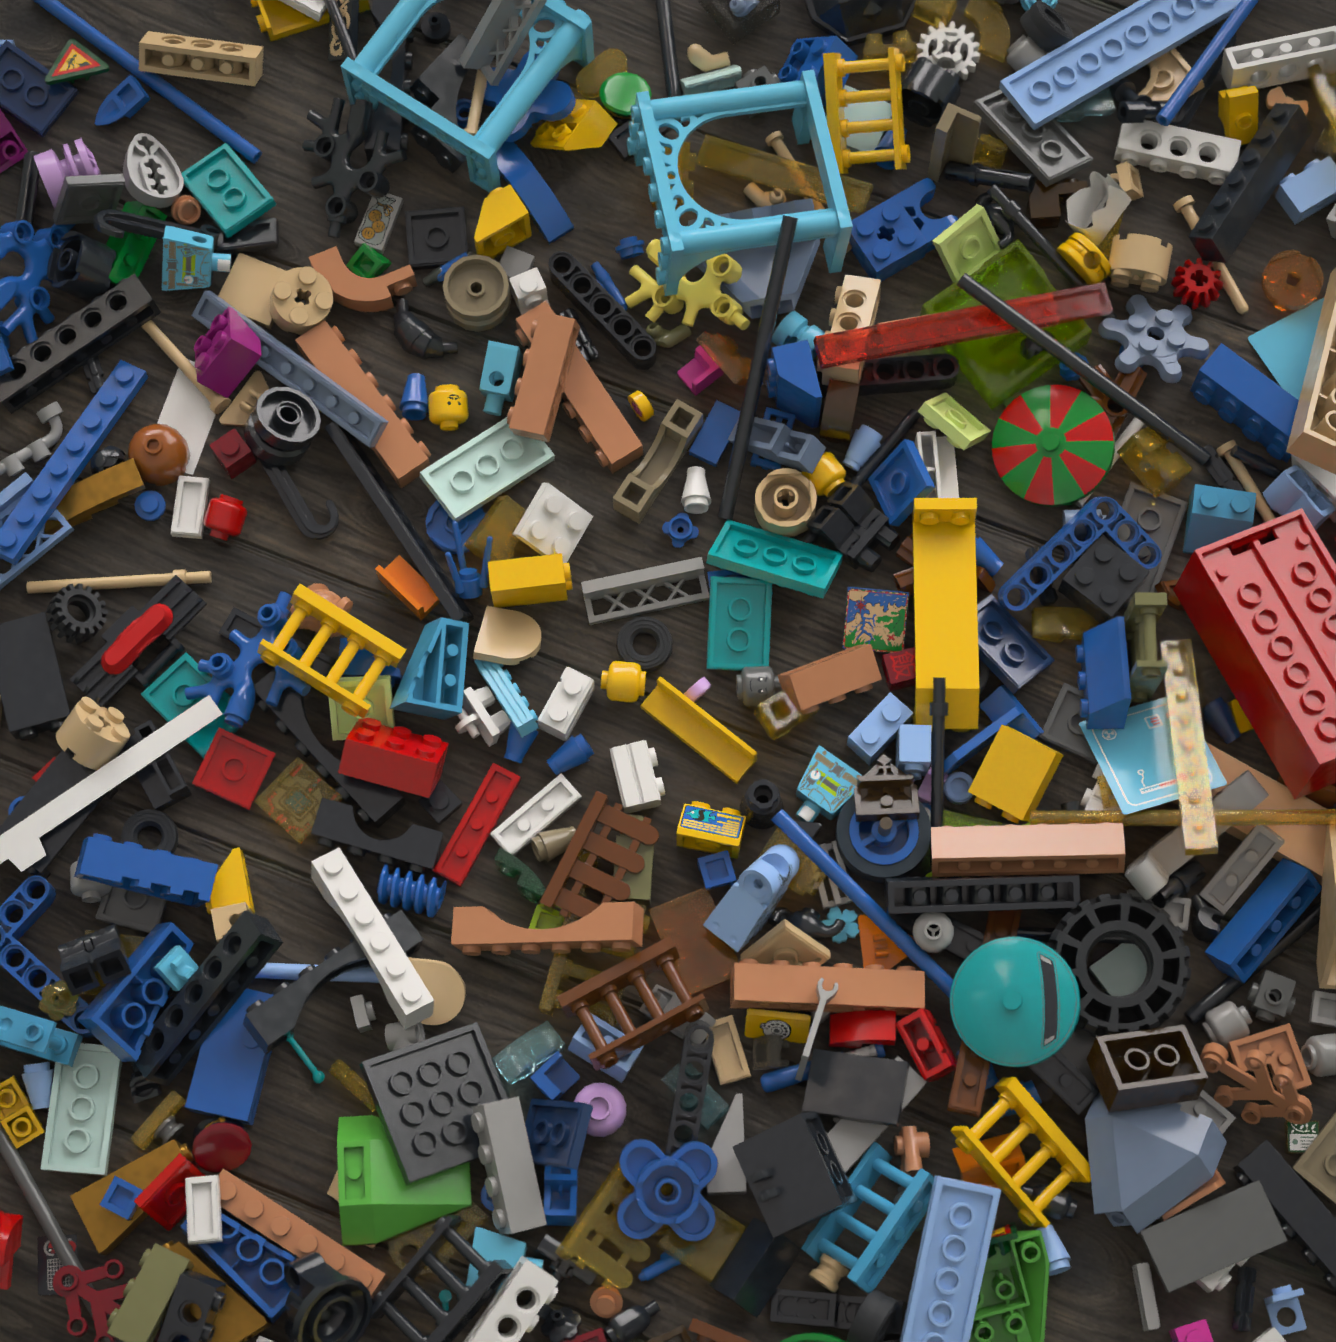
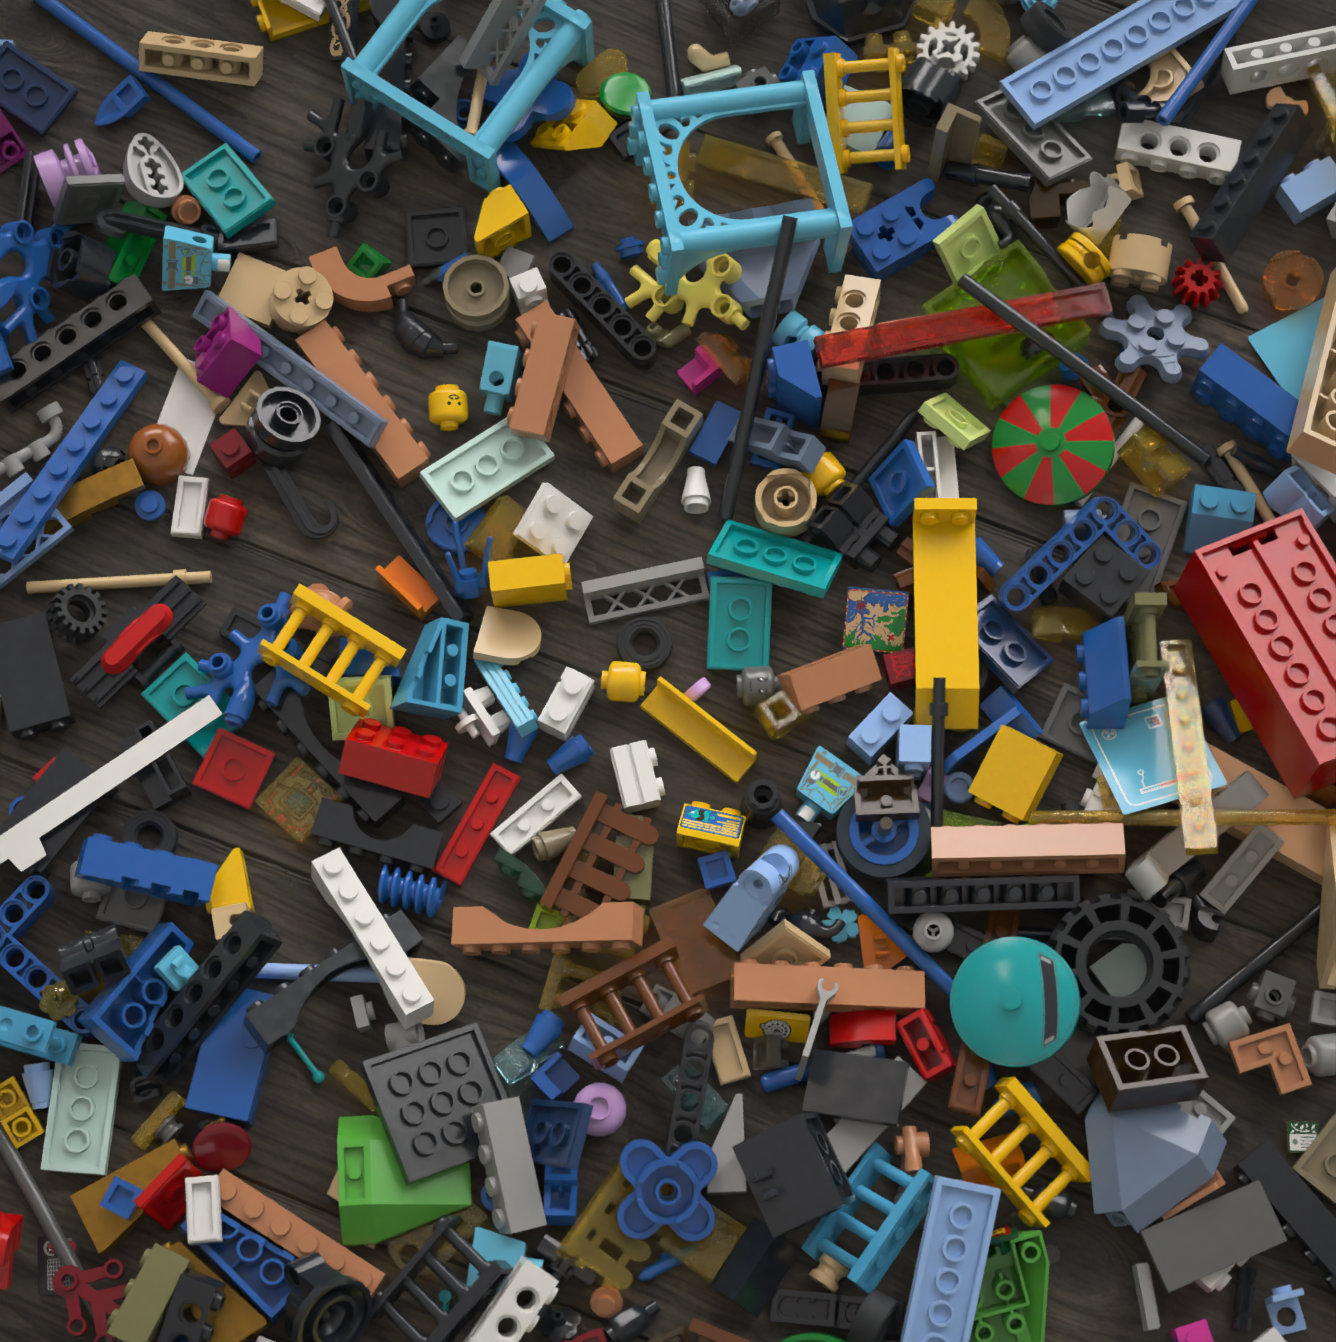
(75, 63): piece -> none
(93, 733): tan brick -> none
(379, 222): tile -> none
(414, 398): blue cone -> none
(543, 1032): none -> blue cone
(641, 405): yellow tile -> none
(680, 521): blue plate -> none
(762, 198): tan arm -> none
(862, 447): light blue cone -> none
(1056, 1251): light blue cone -> none
(1239, 112): yellow brick -> none
(1263, 920): blue brick -> none
(1291, 1105): nougat plant -> none

